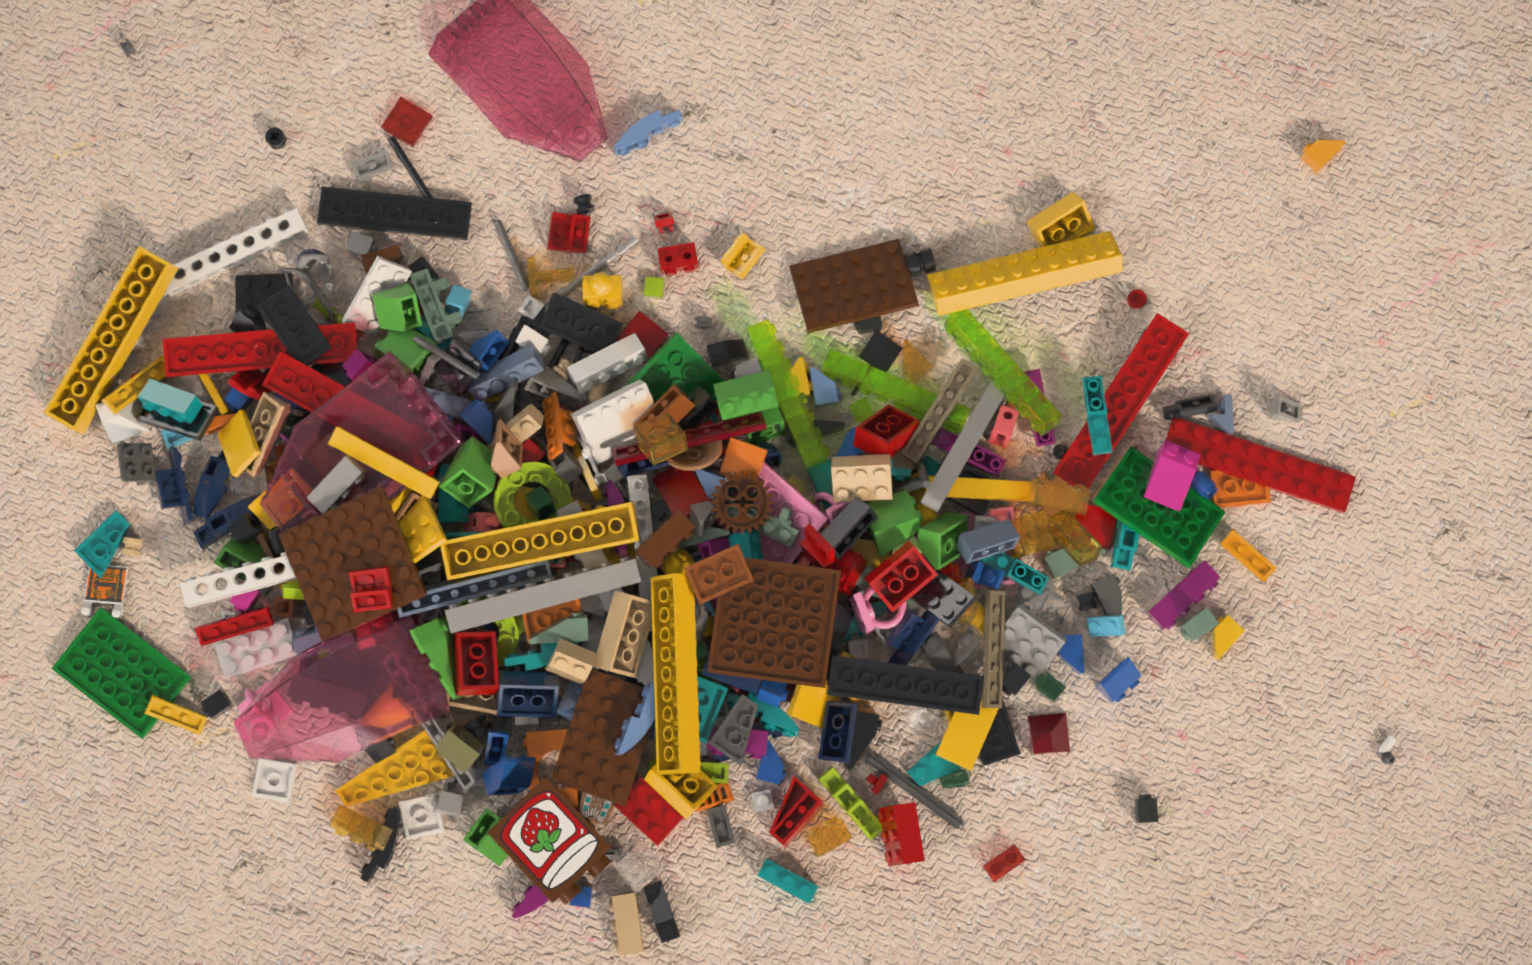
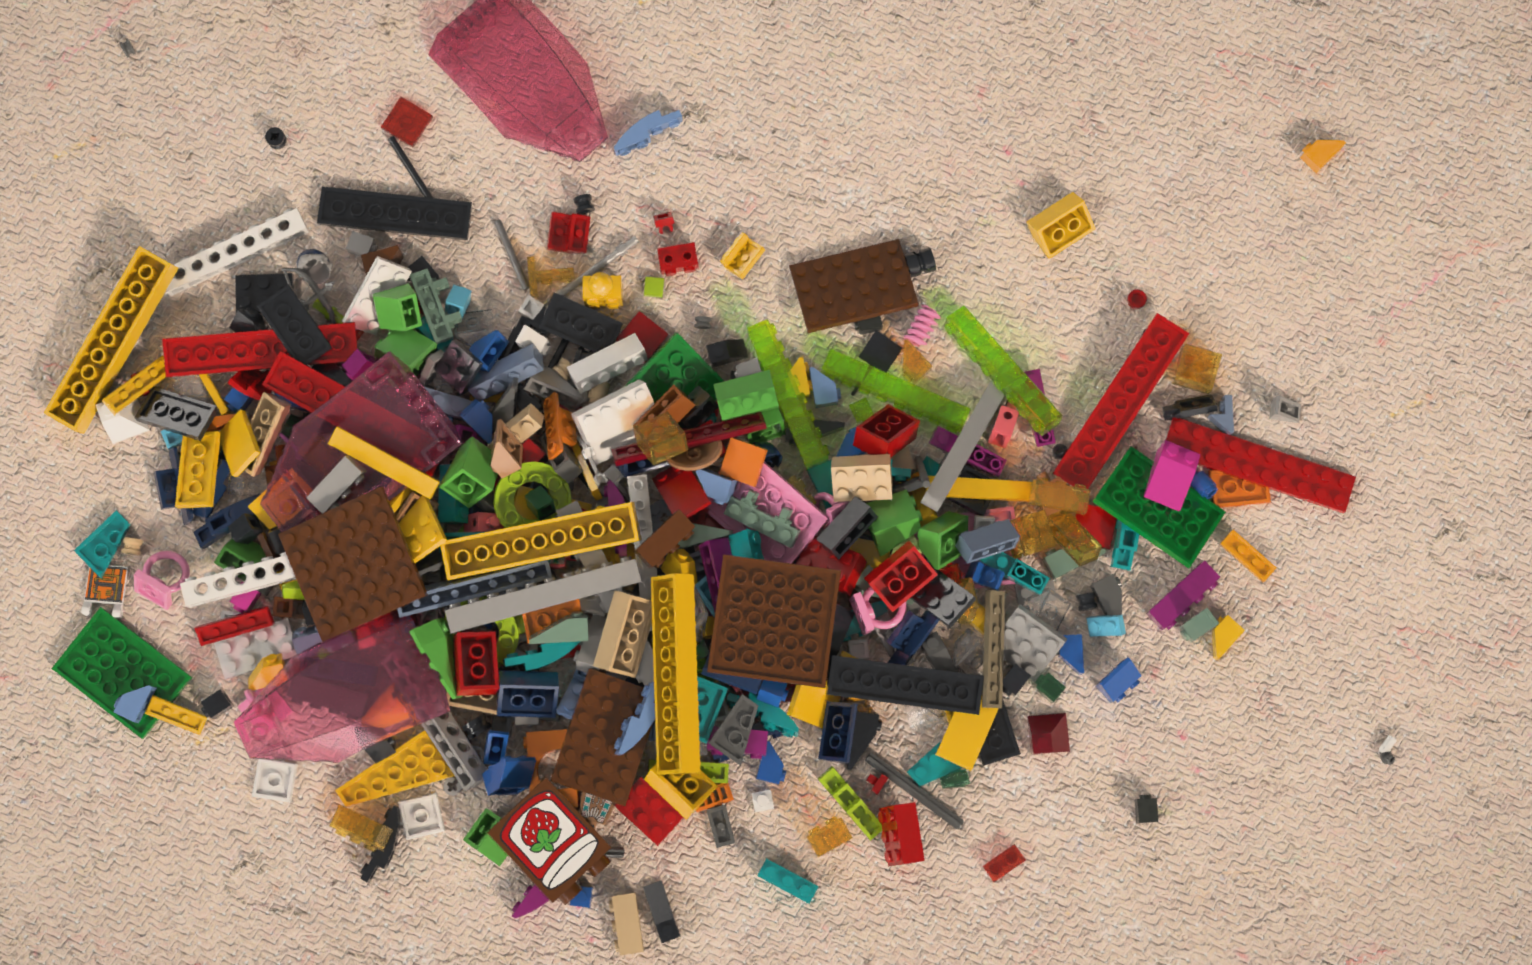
(134, 703): none -> medium blue slope
(136, 463): dark grey bracket -> none
(155, 588): none -> bright pink tile
(170, 401): teal brick -> none
(198, 471): none -> yellow tile
(265, 671): none -> yellow slope
(371, 589): red slope -> none
(372, 166): light grey plate -> none
(445, 356): dark grey bar -> none
(447, 803): light grey brick -> none
(459, 747): olive slope -> none
(571, 661): tan slope -> none
(636, 863): clear slope -> none
(702, 517): light grey slope -> none
(719, 574): dark orange plate -> none
(741, 485): reddish brown gear -> none
(795, 812): red wedge -> none
(817, 548): red slope -> none
(921, 326): none -> bright pink piece
(939, 411): dark tan plate -> none
(1025, 273): yellow brick -> none
(1096, 415): teal slope -> none
(1196, 368): none -> clear yellow brick

